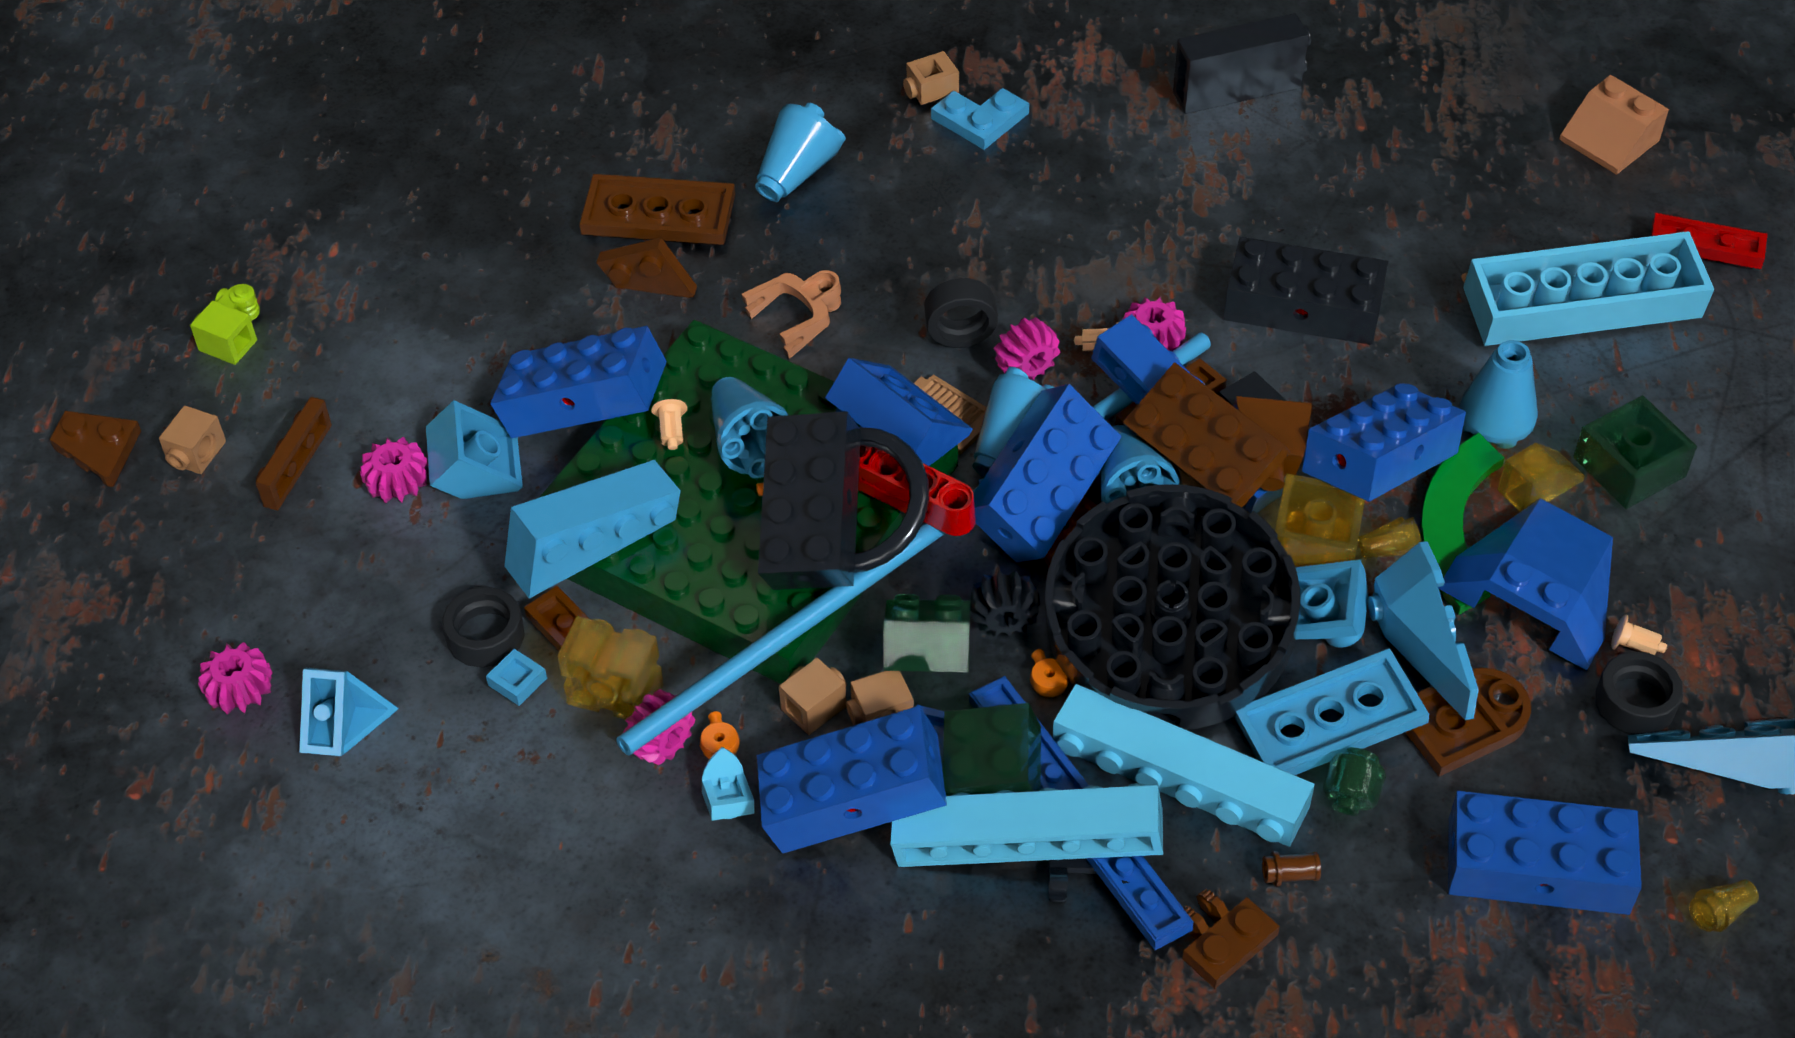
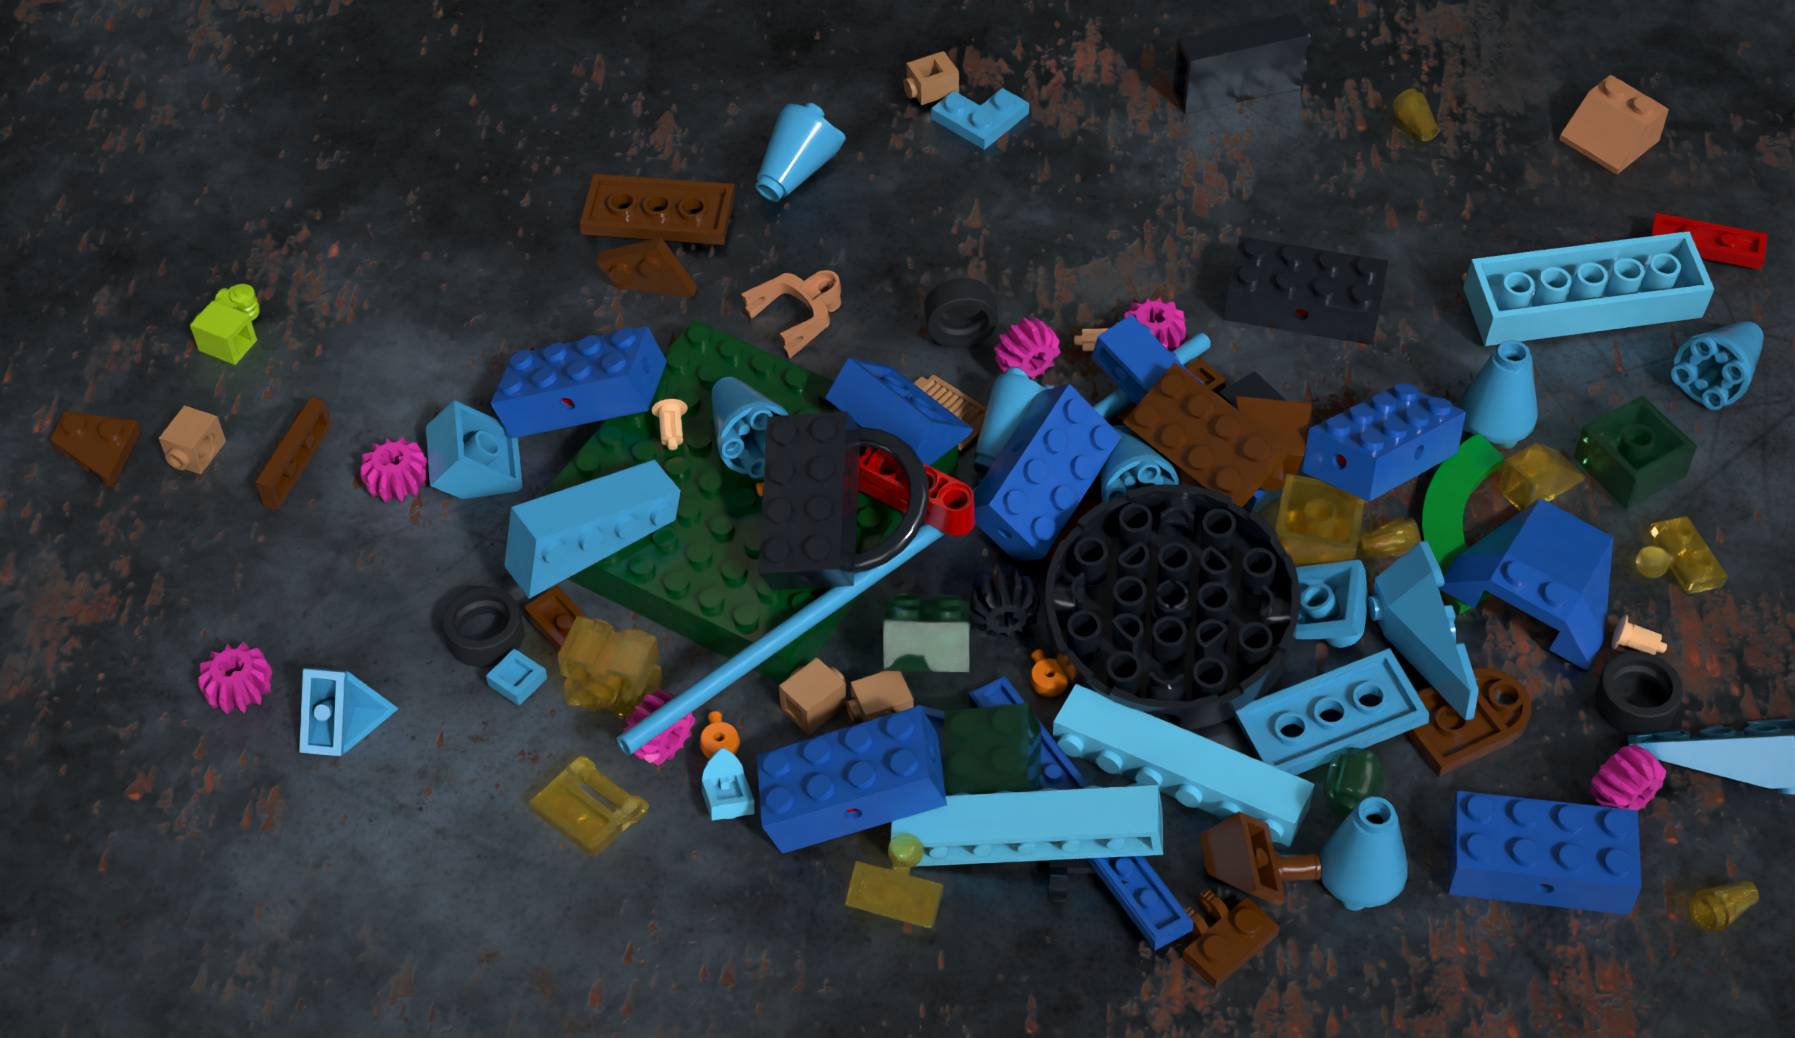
(582, 816): none -> clear yellow plate
(895, 891): none -> clear yellow plate
(1243, 856): none -> reddish brown slope
(1365, 856): none -> dark azure cone
(1416, 114): none -> clear yellow cone
(1628, 779): none -> dark pink gear
(1685, 552): none -> clear yellow plate
(1718, 363): none -> dark azure cone

